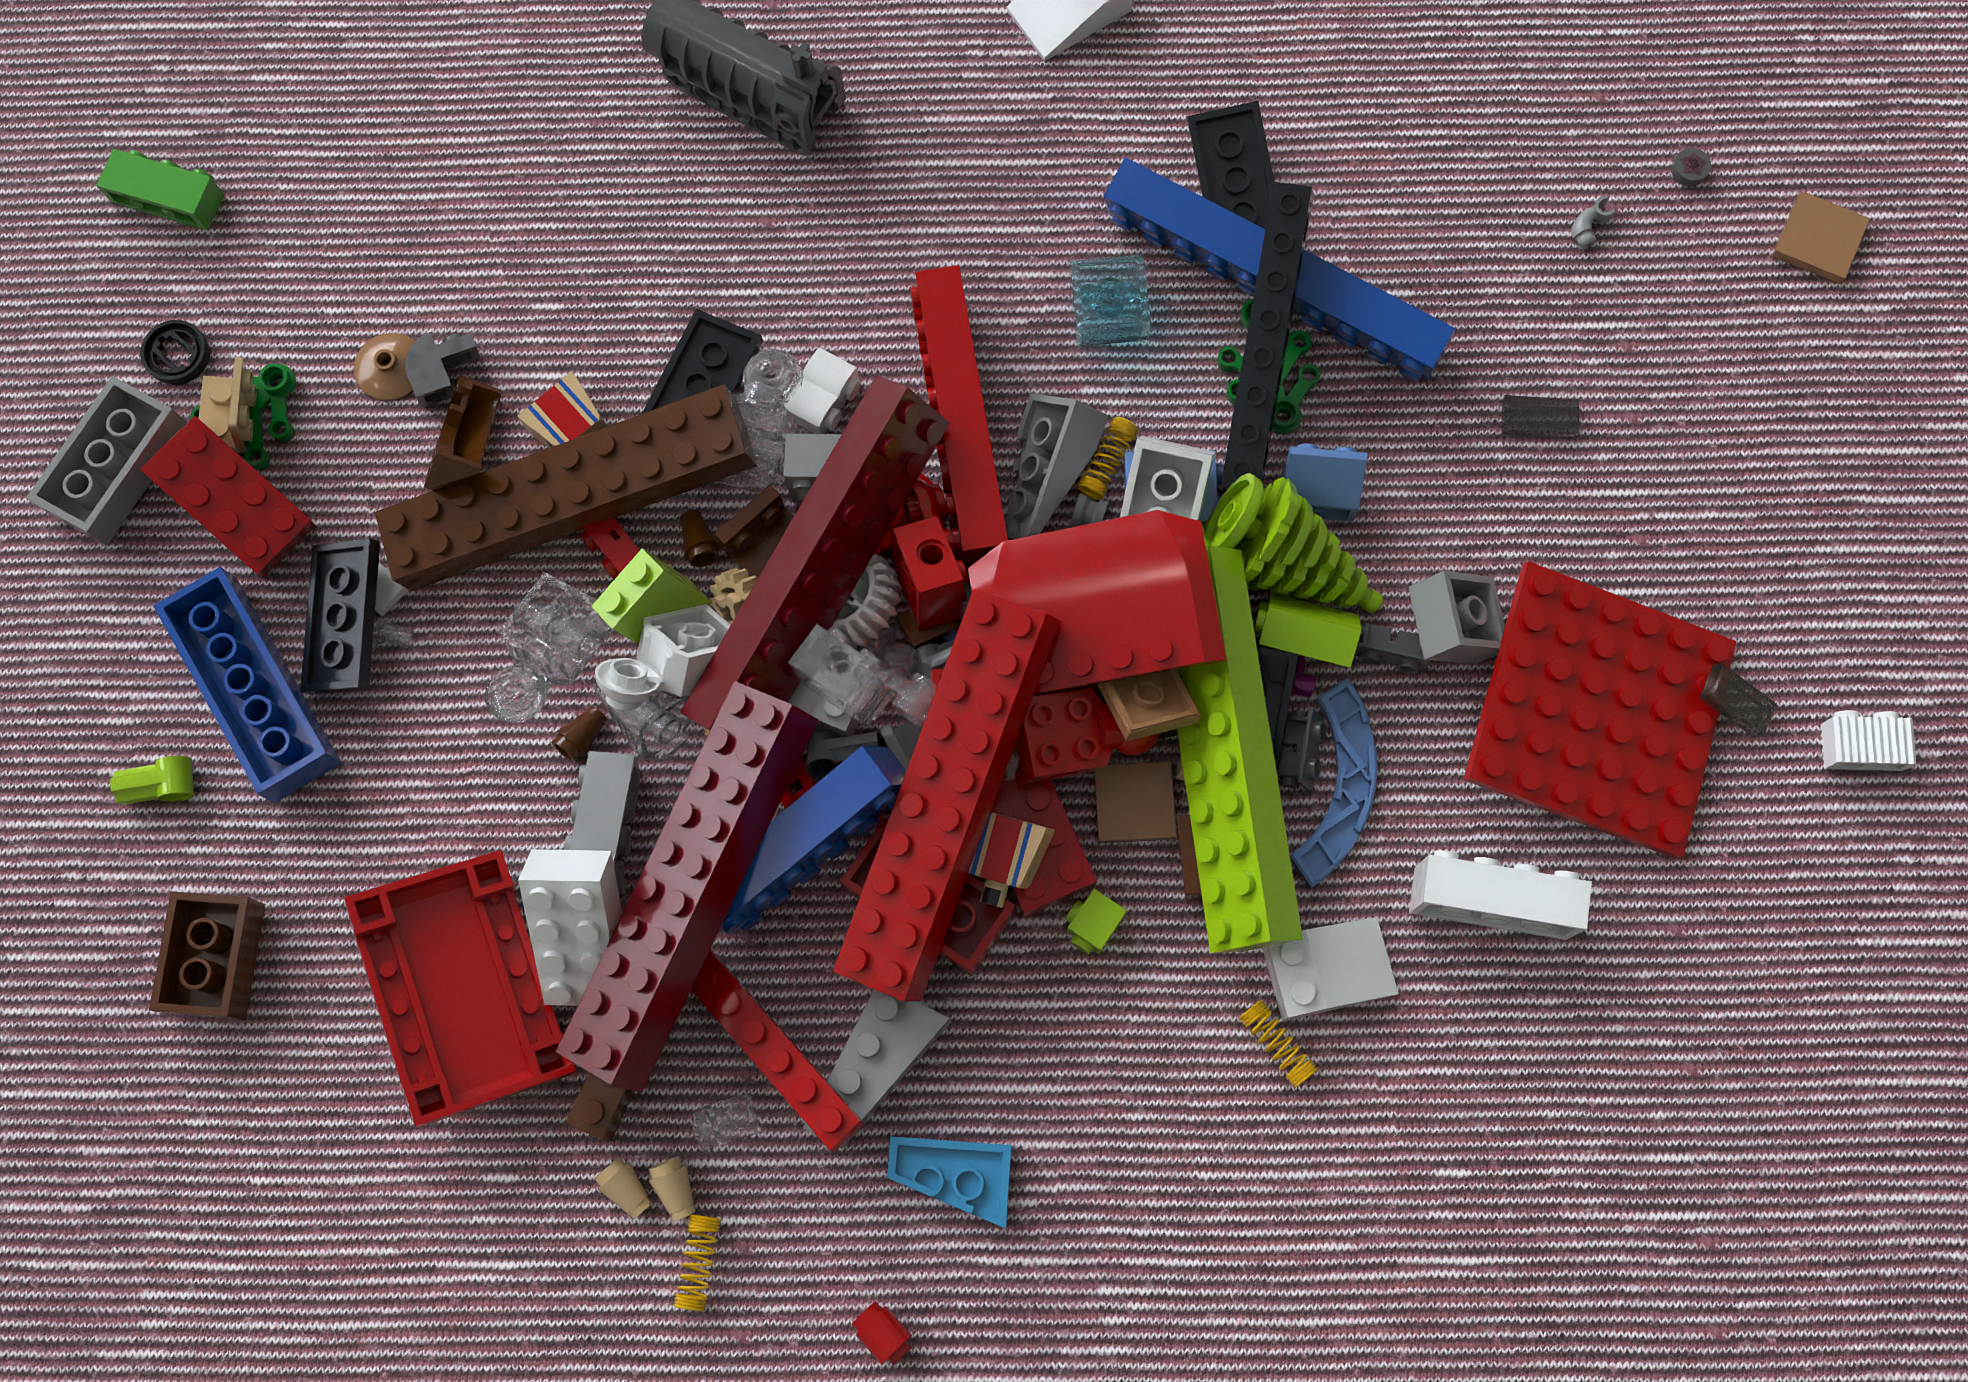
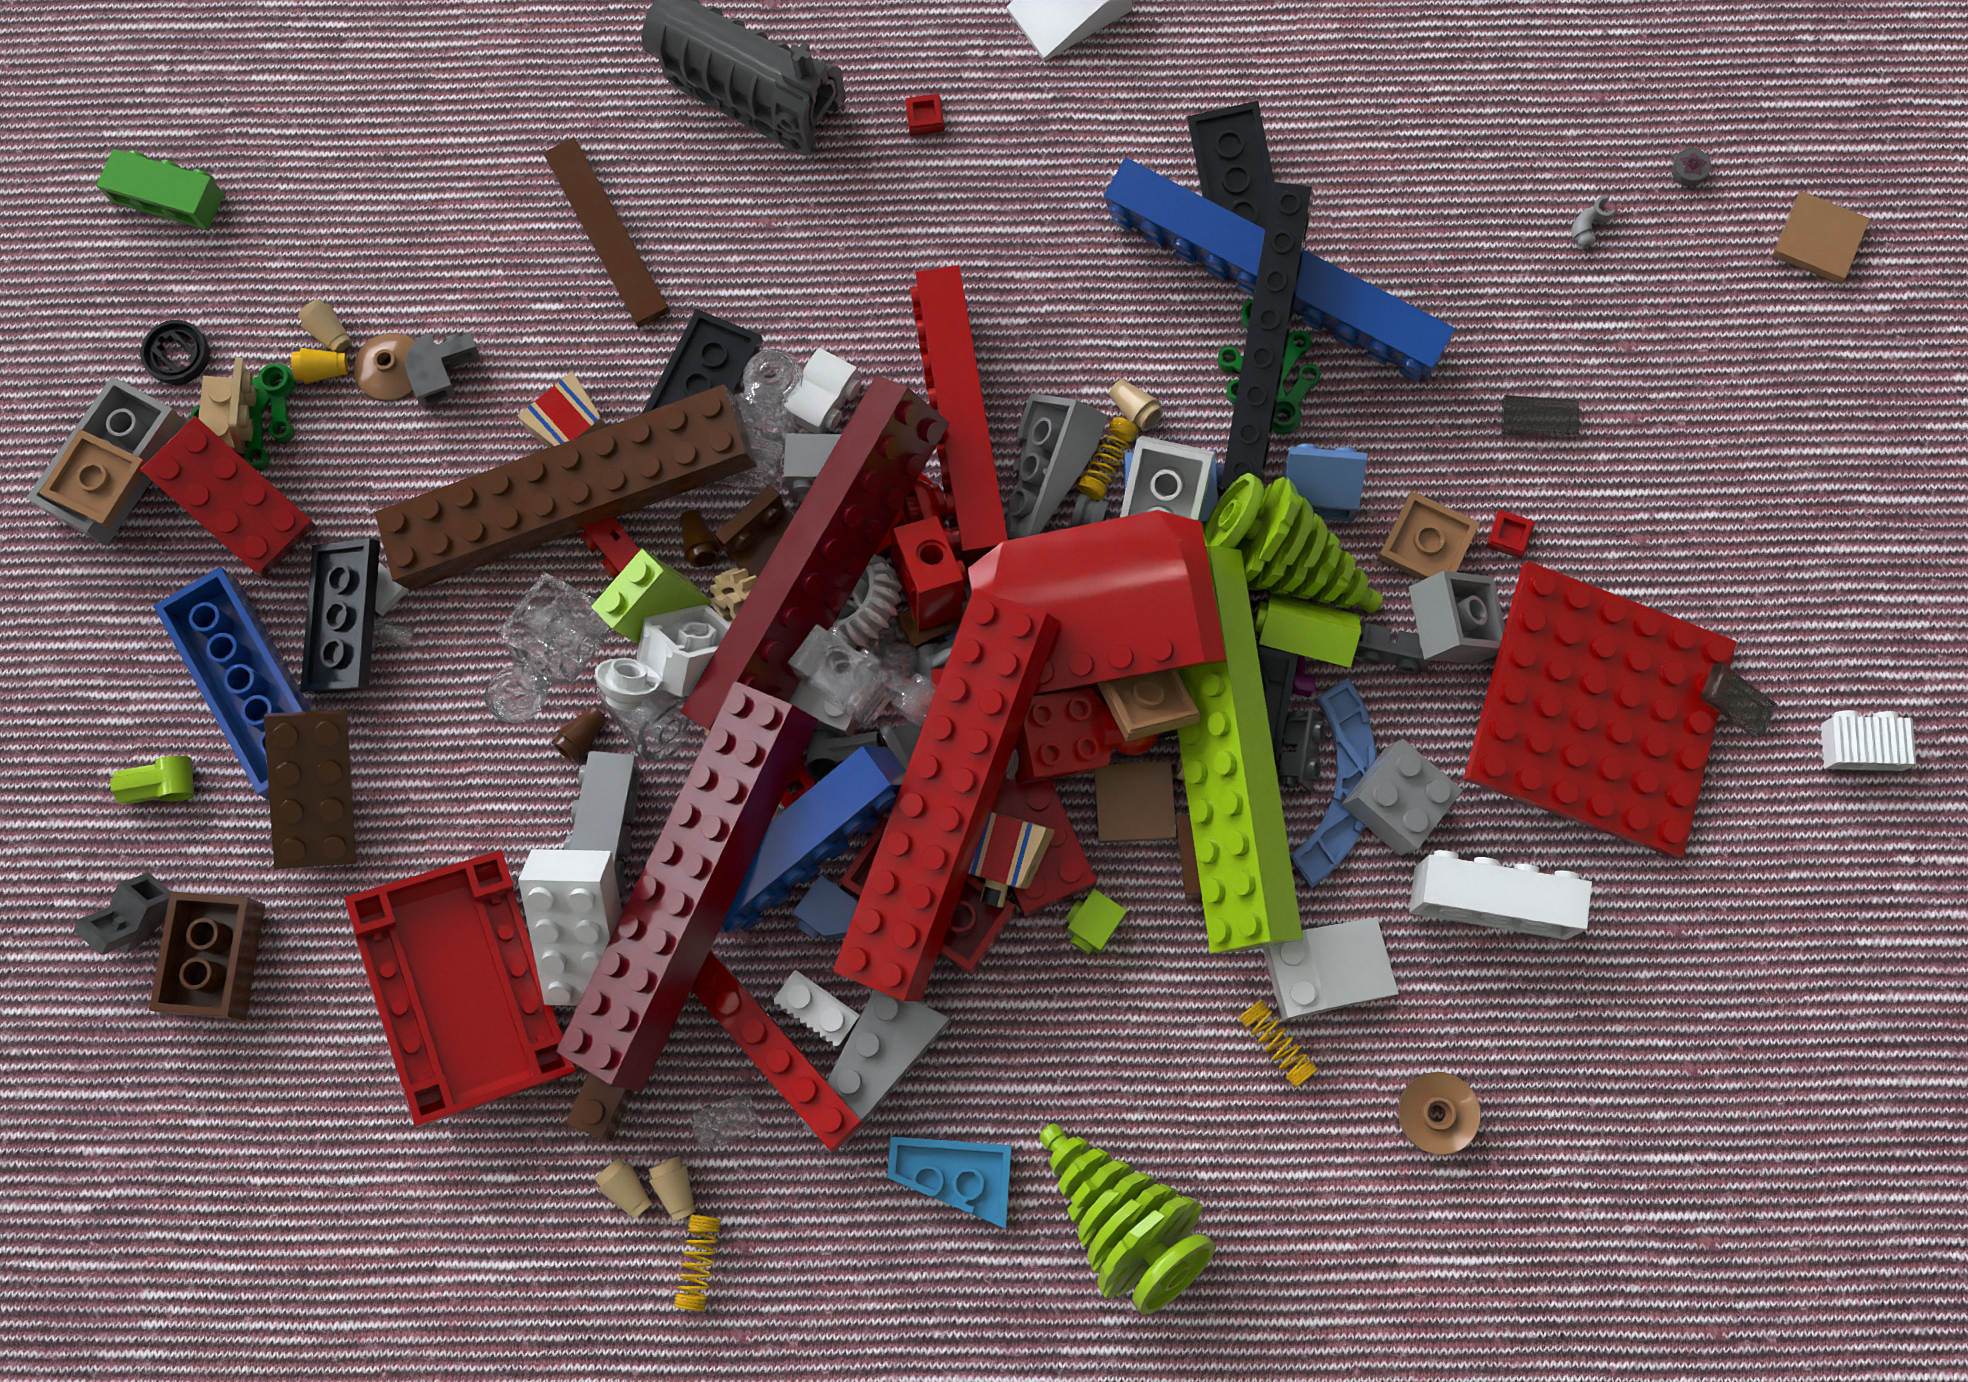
(93, 478): none -> medium nougat plate
(130, 918): none -> flat silver brick
(310, 788): none -> reddish brown plate
(317, 365): none -> yellow cone
(324, 325): none -> tan cone
(463, 434): reddish brown windscreen -> none
(606, 232): none -> reddish brown tile
(817, 1010): none -> white brick
(825, 911): none -> medium blue slope
(882, 1334): red brick -> none
(924, 114): none -> red tile
(1109, 300): clear light blue brick -> none
(1129, 1223): none -> lime plant
(1136, 405): none -> tan cone
(1402, 797): none -> light grey brick
(1428, 538): none -> medium nougat plate
(1459, 1109): none -> medium nougat dish
(1510, 534): none -> red tile

